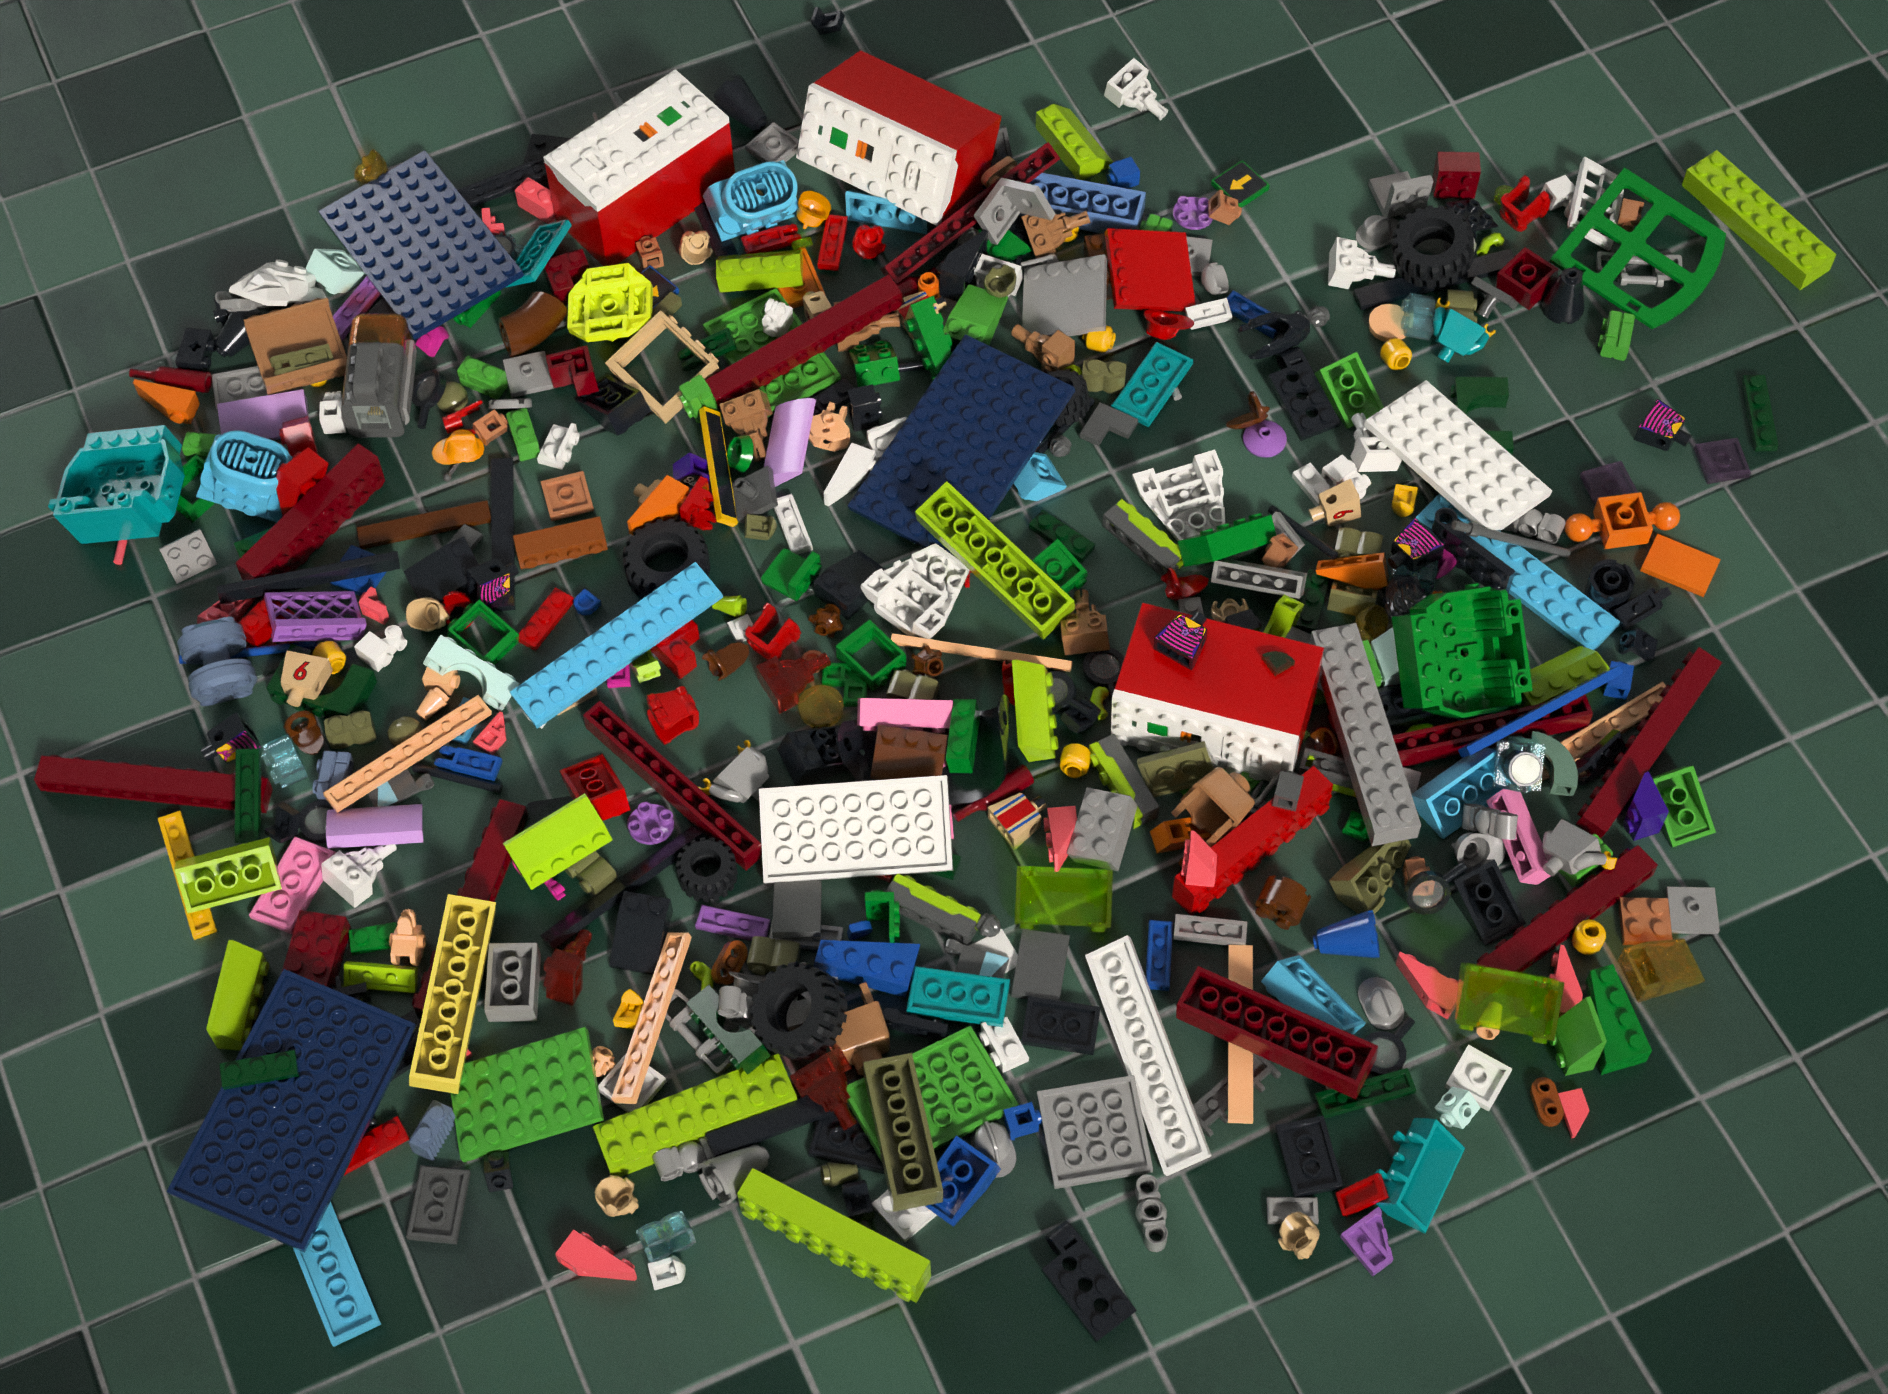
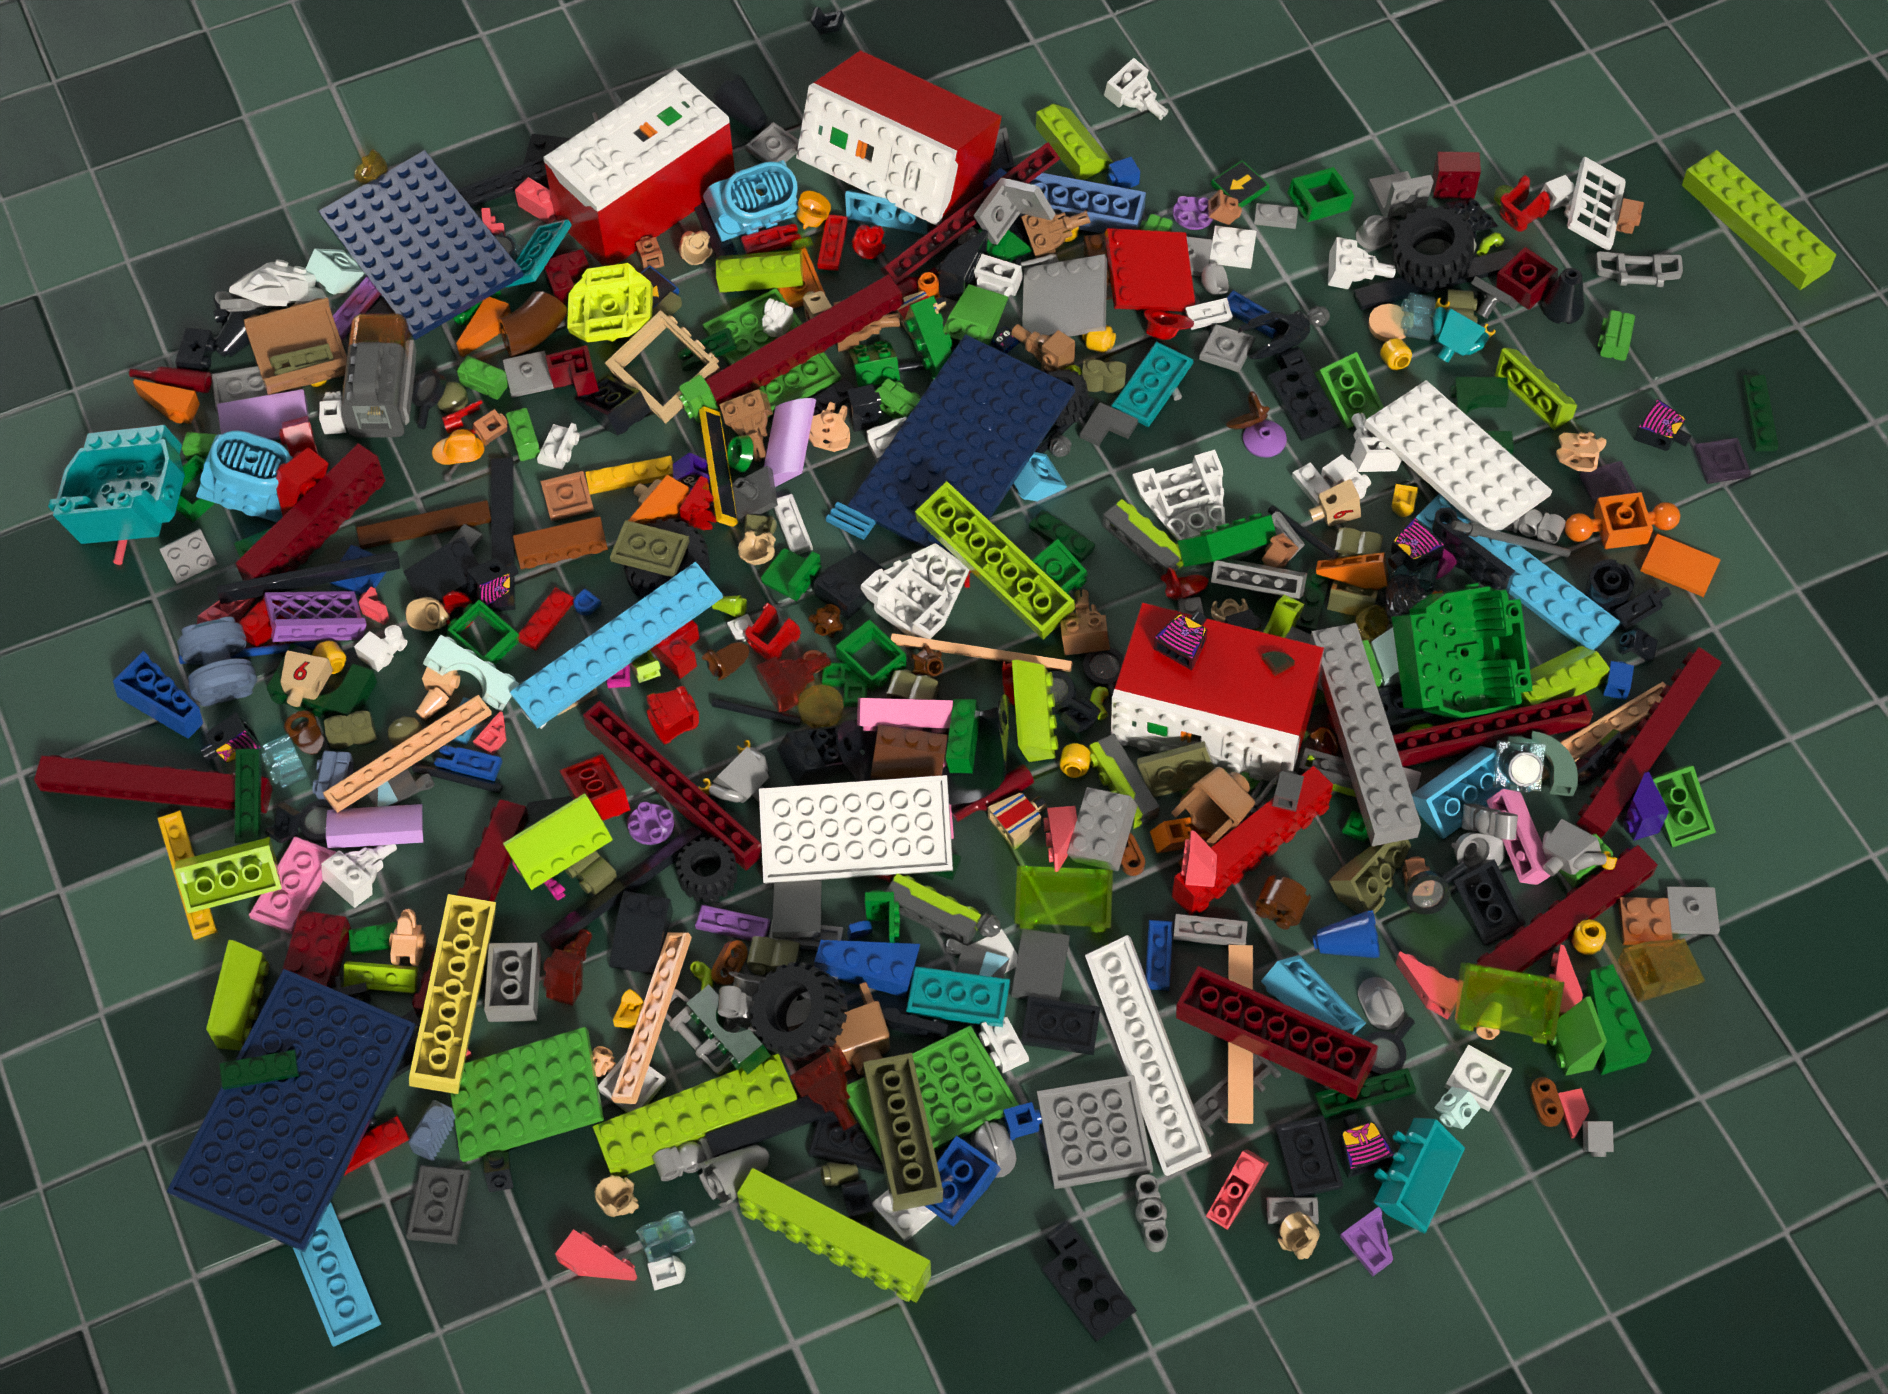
(155, 694): none -> blue wedge
(432, 340): dark pink plate -> none
(483, 325): none -> orange slope
(510, 403): light grey tile -> none
(629, 474): none -> yellow plate
(649, 548): none -> olive plate
(757, 549): none -> tan hair
(758, 712): none -> black bar
(850, 473): white slope -> none
(852, 517): none -> dark azure tile
(896, 400): none -> bright green brick
(998, 171): tan plate -> none
(1000, 281): olive hair -> none
(1004, 340): none -> tile
(1132, 854): none -> dark orange plate
(1227, 348): none -> light grey plate
(1233, 247): none -> white plate
(1237, 1188): none -> coral slope
(1276, 216): none -> light grey plate
(1307, 205): none -> green window
(1361, 1195): red tile -> none
(1363, 1147): none -> torso
(1535, 388): none -> lime slope
(1540, 711): blue tile -> none
(1581, 449): none -> light nougat hinge
(1598, 1137): none -> light grey brick
(1635, 244): green window -> none

